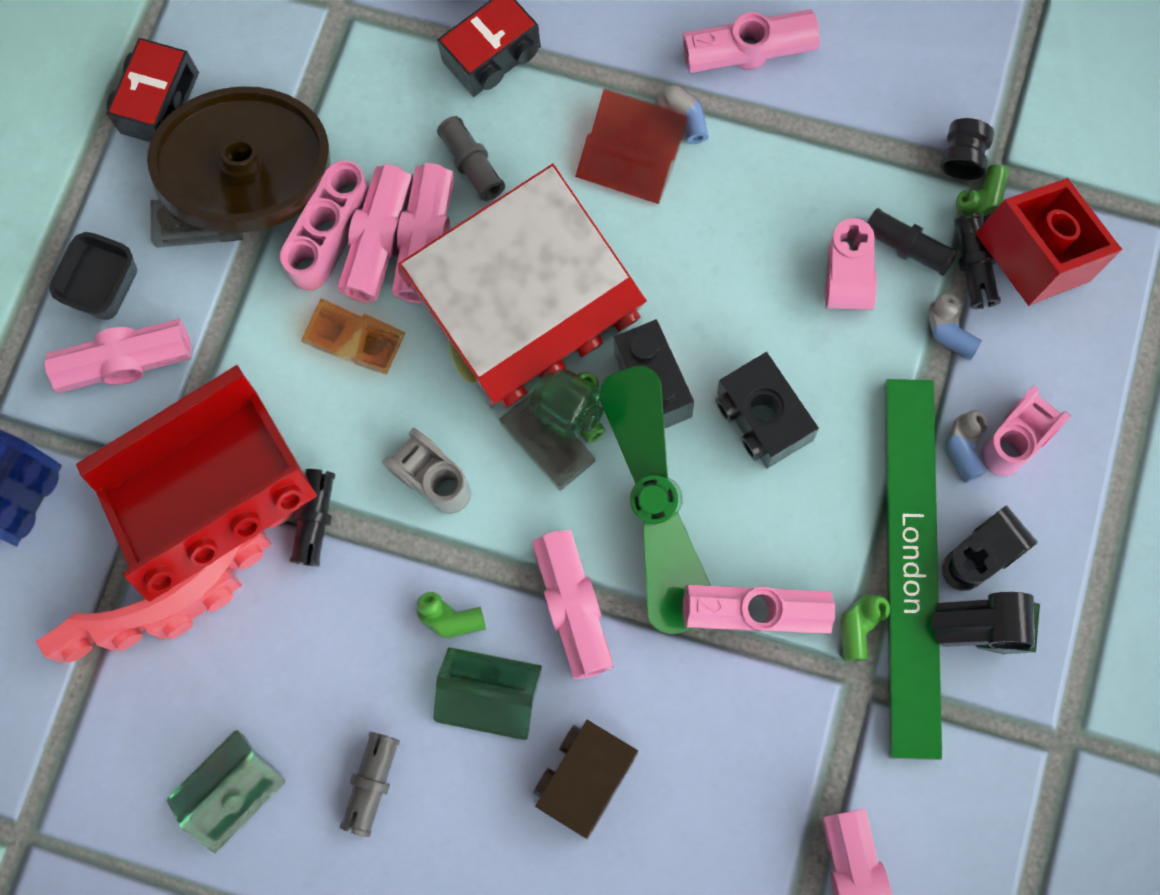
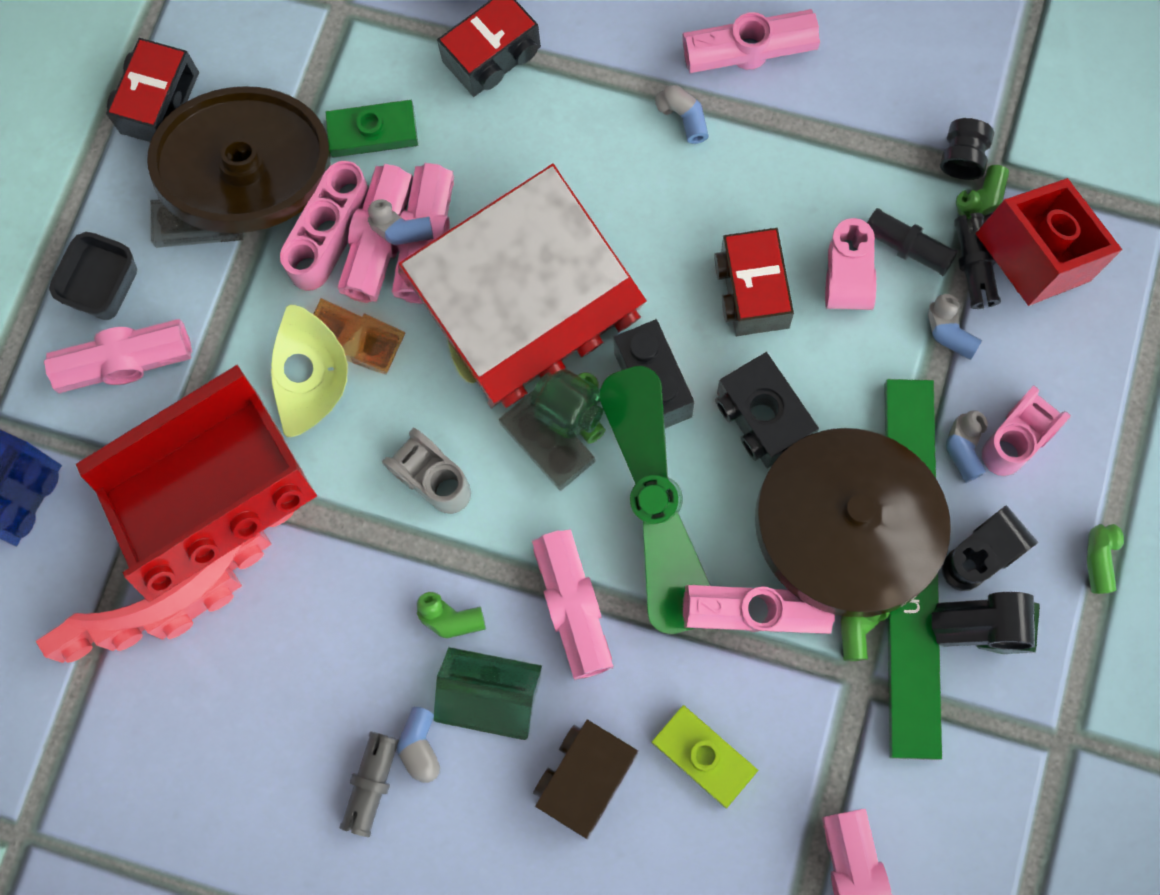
(224, 792): clear green panel -> none
(307, 402): none -> yellowish green piece
(312, 520): black pin -> none
(371, 128): none -> green plate
(395, 228): none -> arm
(415, 749): none -> arm
(471, 158): dark grey pin -> none
(632, 146): clear red slope -> none
(704, 756): none -> lime plate
(755, 282): none -> brick
(852, 522): none -> dark brown dish
(1099, 557): none -> bright green arm

